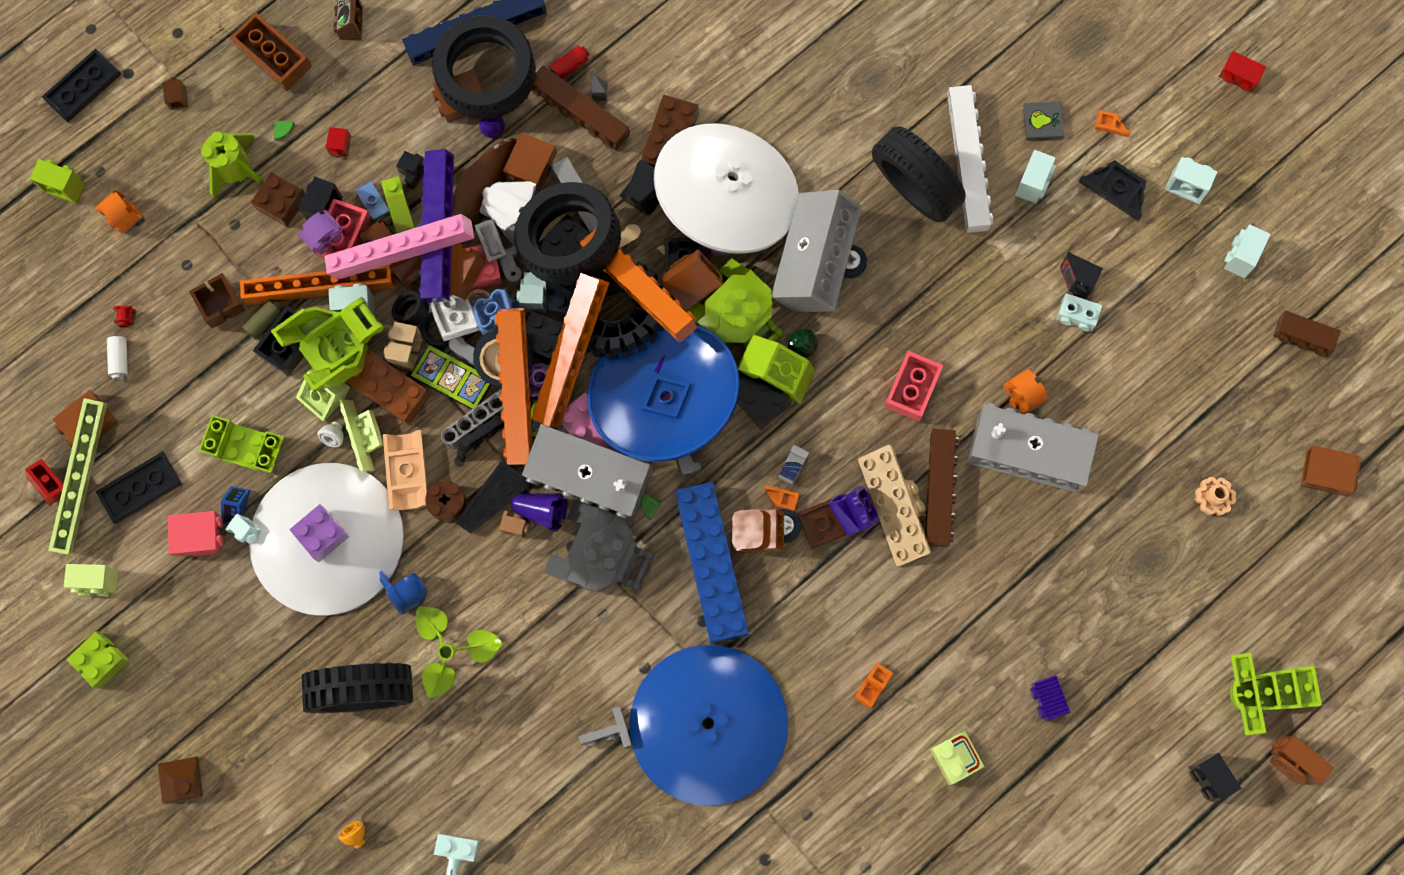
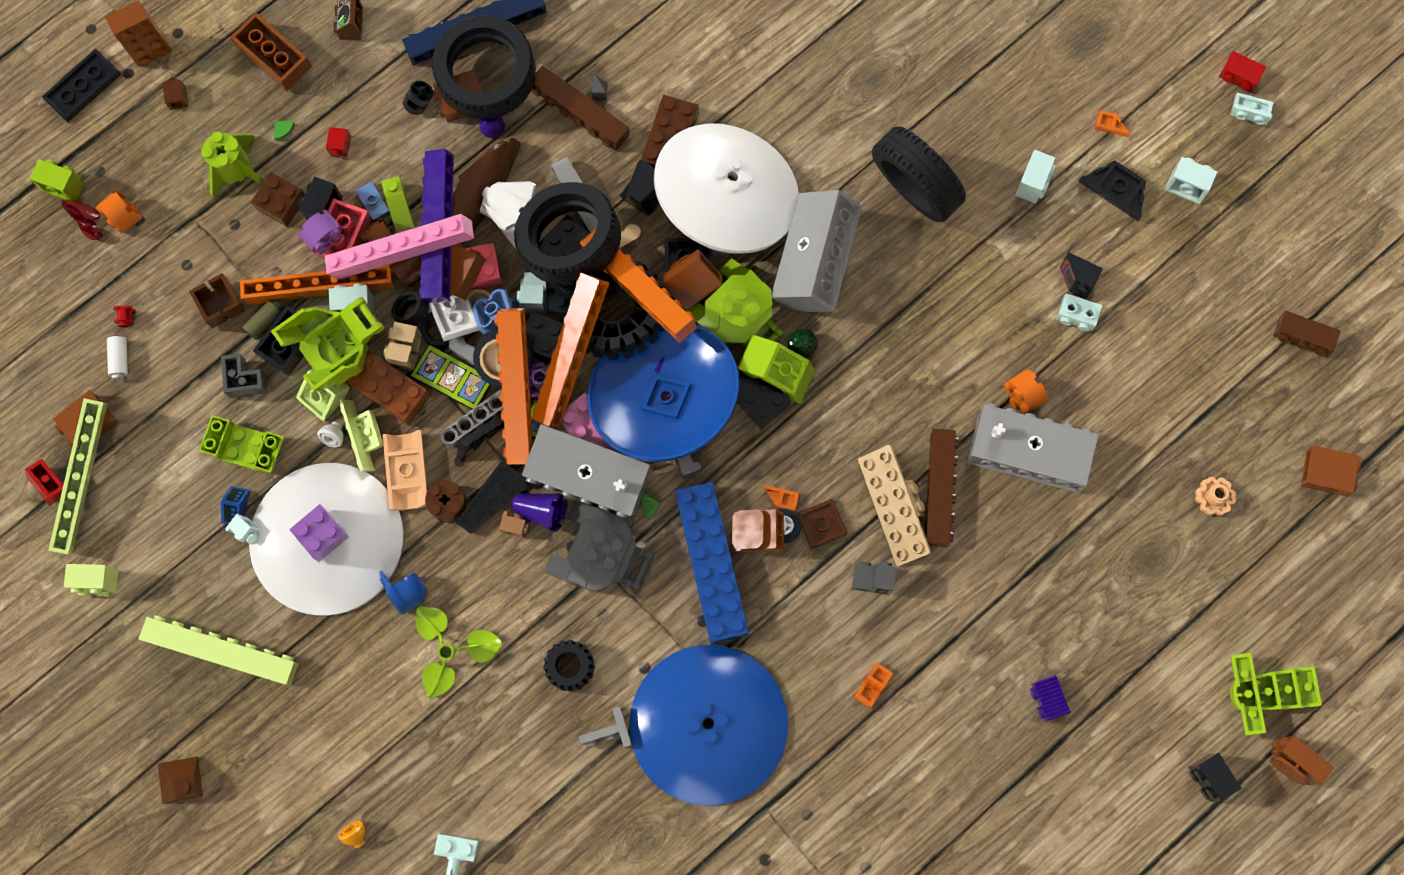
(84, 216): none -> dark red animal
(97, 661): lime piece -> none
(138, 33): none -> dark orange brick
(139, 487): black tile -> none
(195, 534): coral brick -> none
(215, 650): none -> yellowish green brick
(239, 381): none -> dark grey brick
(357, 688): black tyre -> none
(412, 167): black brick -> none
(418, 97): none -> black wheel
(490, 240): light grey bracket -> none
(511, 271): light grey leg -> none
(530, 161): dark orange brick -> none
(554, 656): none -> black tyre
(570, 62): red brick -> none
(793, 464): leg -> none
(854, 510): dark purple piece -> none
(855, 268): black wheel -> none
(874, 579): none -> dark grey brick
(913, 386): coral brick -> none
(957, 758): yellowish green slope -> none
(969, 159): white brick -> none
(1043, 120): dark grey tile -> none
(1246, 250): light aqua brick -> none
(1252, 109): none -> light aqua bracket

